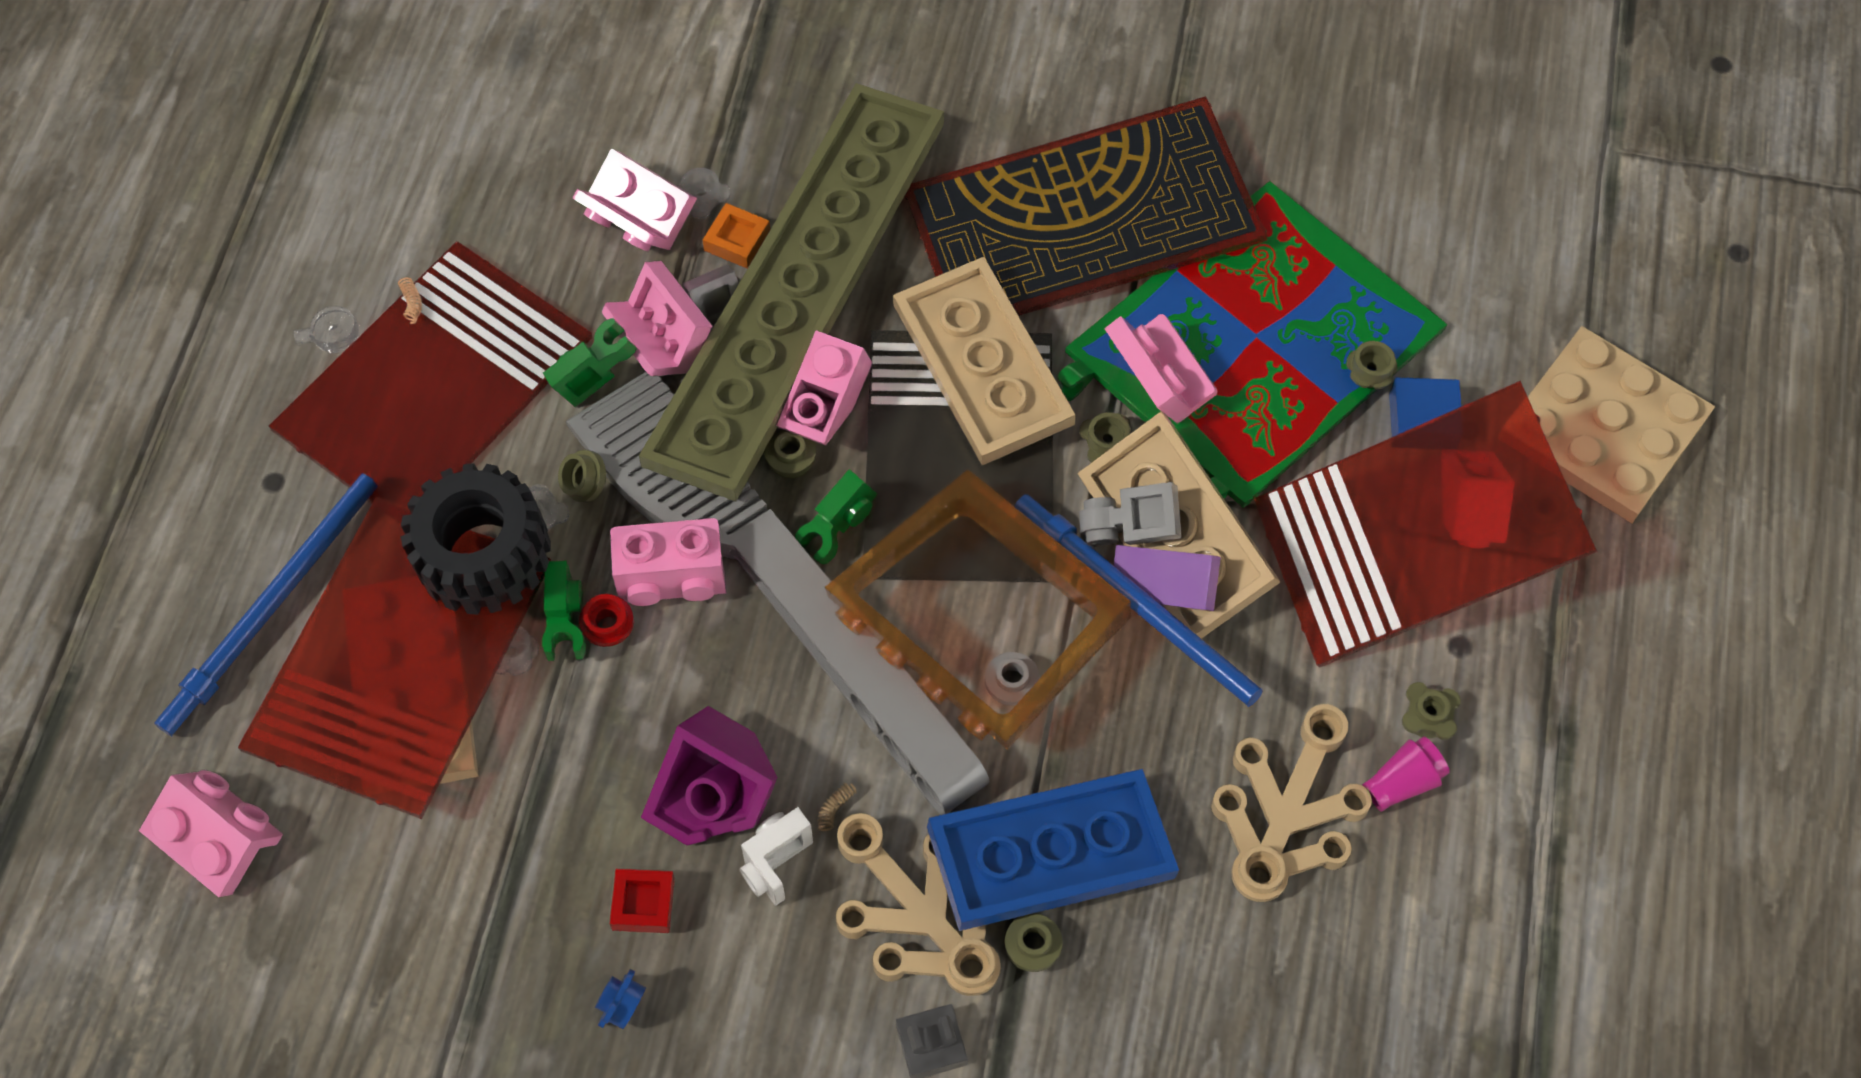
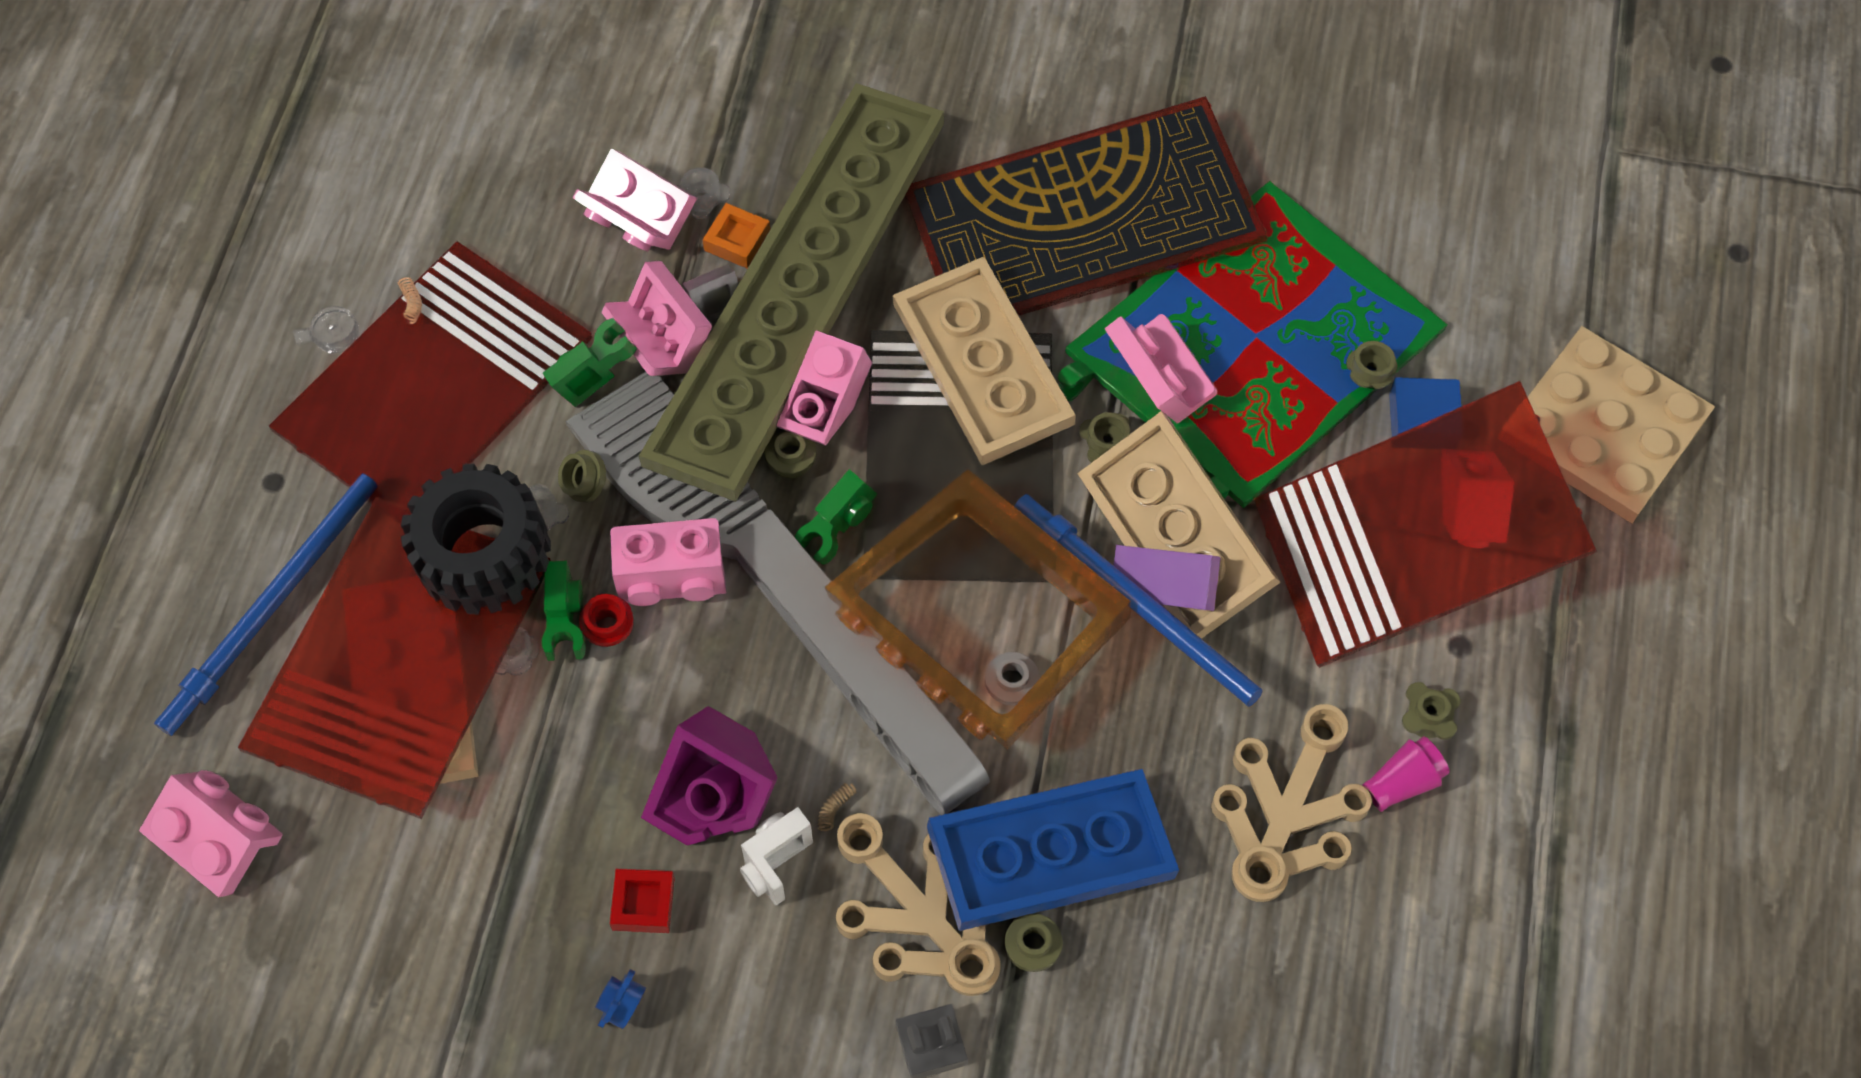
(1145, 516): light grey plate -> none

